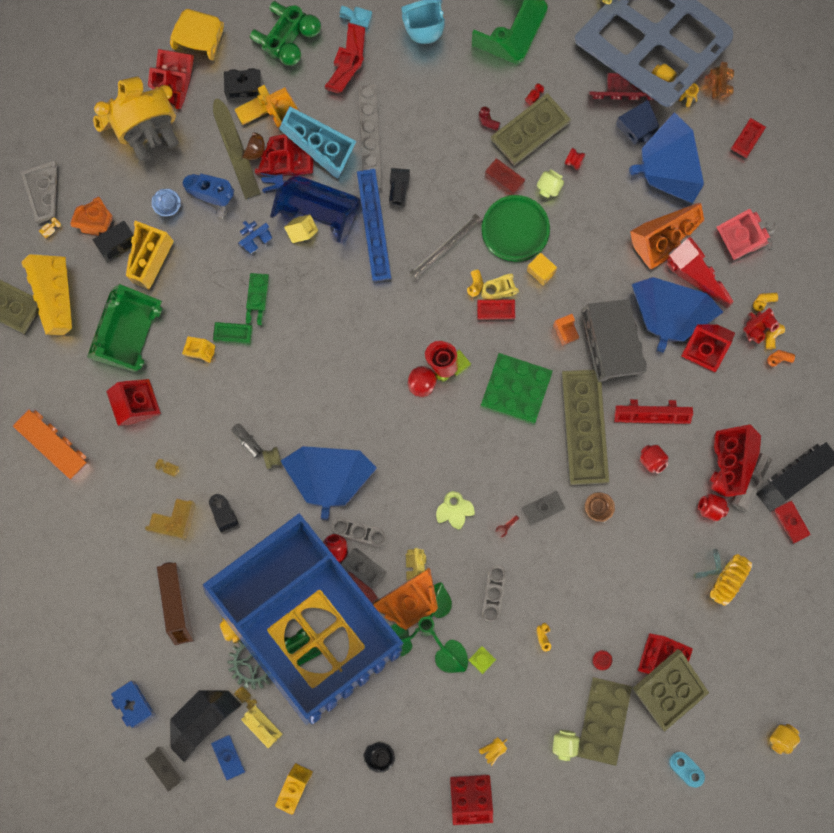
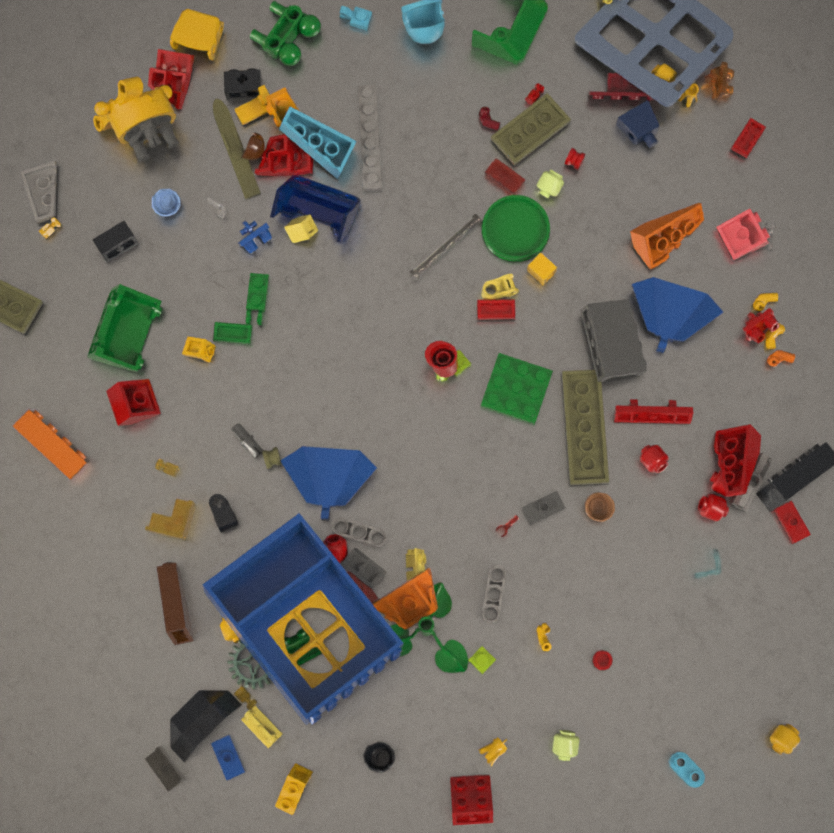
(50, 291): yellow wedge -> none
(92, 217): orange plate -> none
(142, 709): blue brick -> none
(147, 254): yellow wedge -> none
(218, 191): blue piece -> none
(275, 179): blue piece -> none
(347, 59): red plate -> none
(374, 225): blue plate -> none
(399, 181): black piece -> none
(421, 381): red hair -> none
(454, 513): yellowish green plate -> none
(477, 284): yellow arm -> none
(565, 329): orange panel -> none
(604, 721): olive plate -> none
(658, 649): red bracket -> none
(671, 690): olive plate -> none
(672, 160): blue panel -> none
(689, 265): red wedge -> none
(708, 345): red slope -> none
(731, 579): yellow gear -> none

